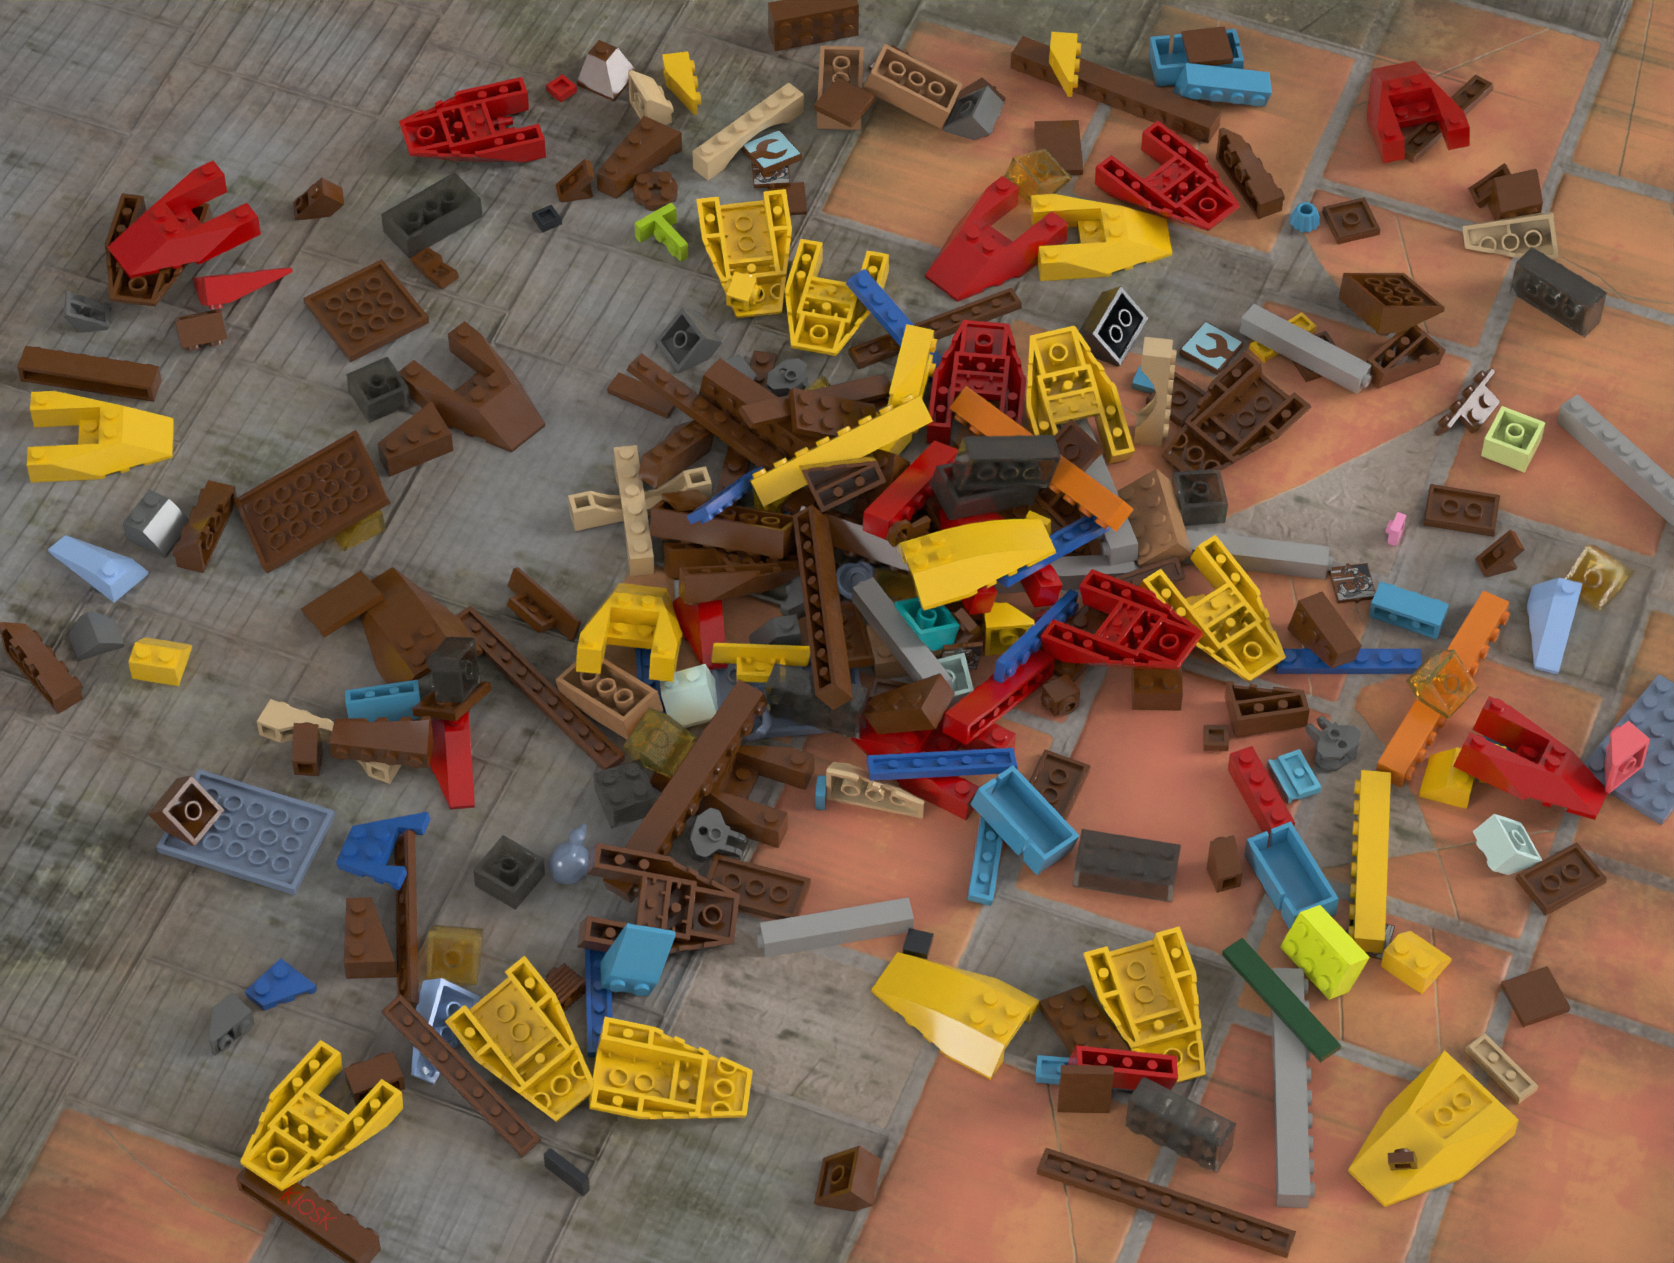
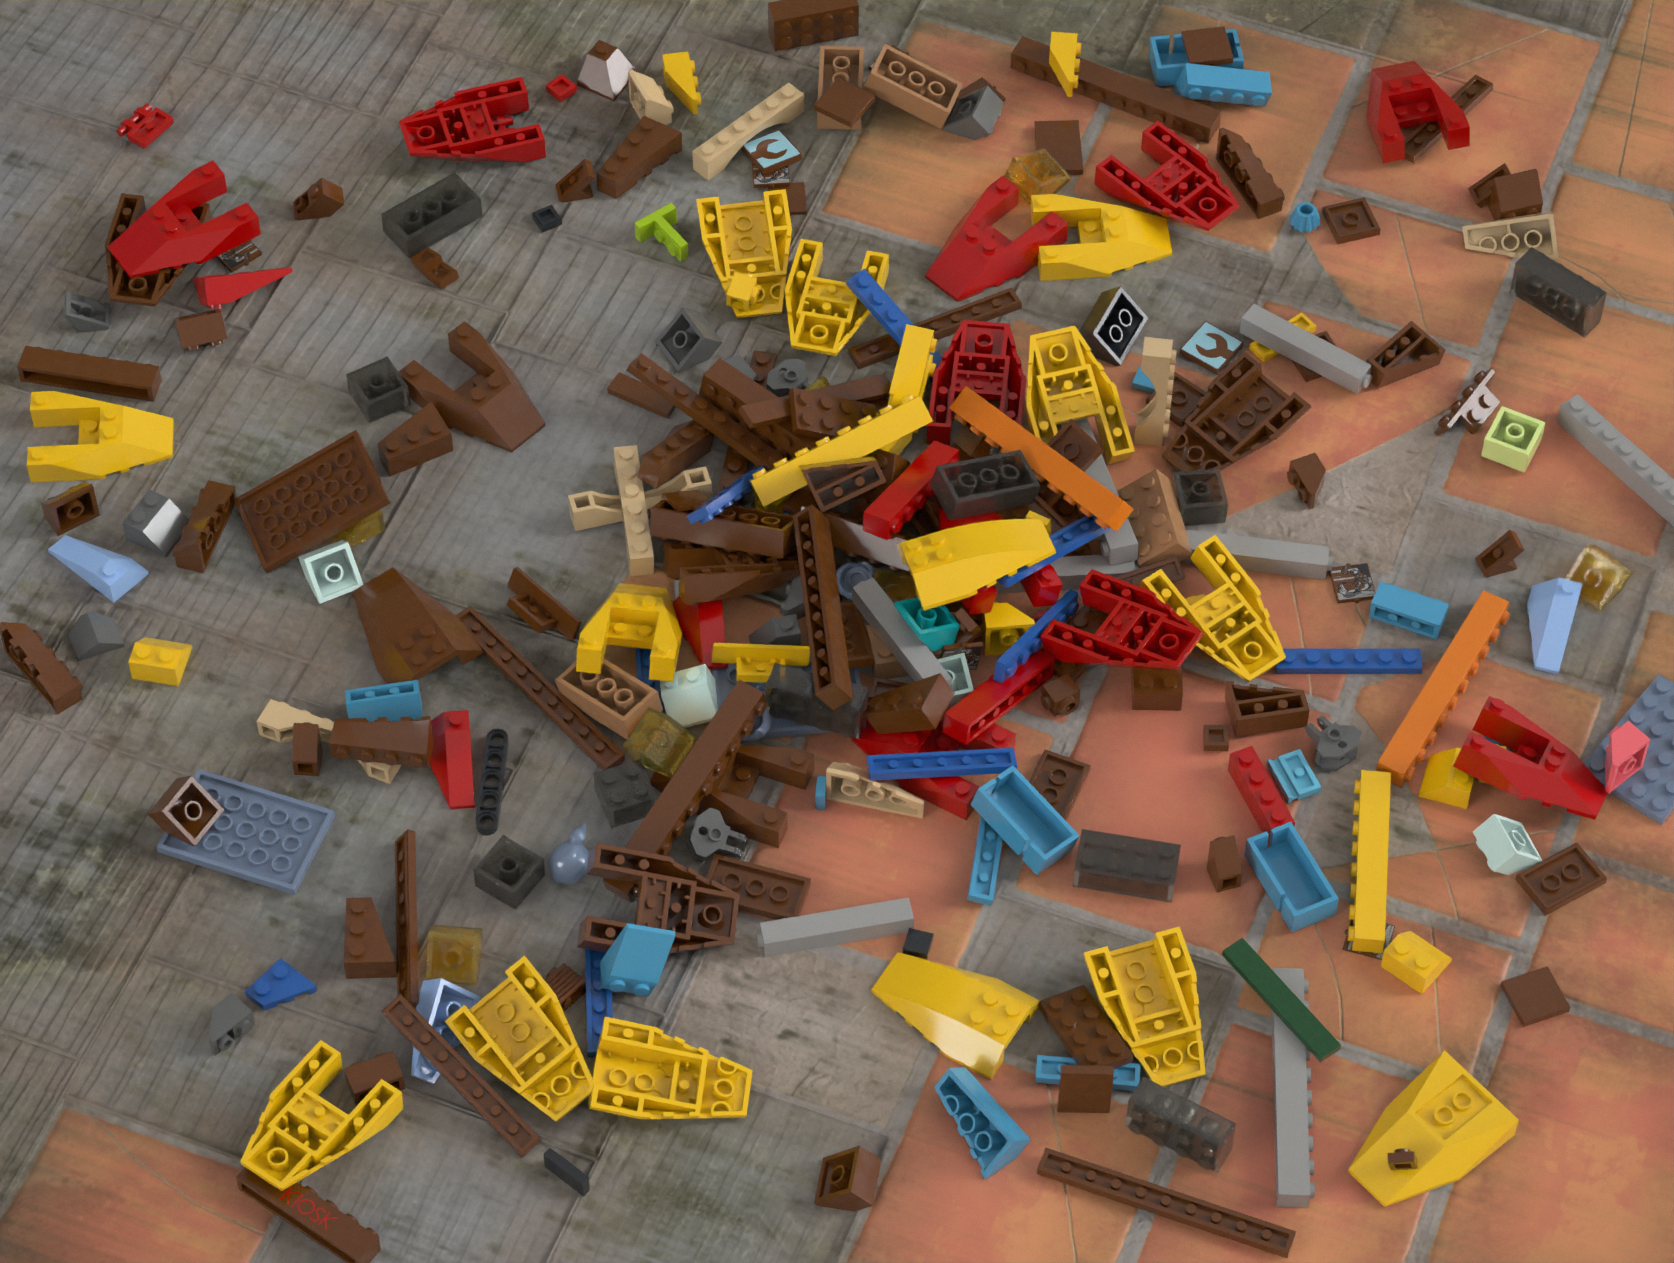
(71, 508): none -> reddish brown slope
(149, 128): none -> red plate
(239, 256): none -> piece
(331, 571): none -> light aqua slope
(342, 603): reddish brown tile -> none
(366, 310): reddish brown plate -> none
(371, 845): blue wing -> none
(450, 710): reddish brown tile -> none
(454, 669): clear smoke brick -> none
(496, 791): none -> black beam
(649, 181): reddish brown plate -> none
(905, 530): reddish brown piece -> none
(981, 1120): none -> dark azure wedge
(1006, 462): clear smoke brick -> none
(1129, 1065): red brick -> none
(1308, 478): none -> reddish brown slope
(1324, 631): reddish brown wedge -> none
(1324, 952): neon yellow brick -> none
(1387, 301): reddish brown slope -> none
(1395, 528): bright pink plate -> none
(1442, 682): clear yellow slope -> none
(1461, 510): reddish brown tile -> none
(1501, 1068): tan tile -> none

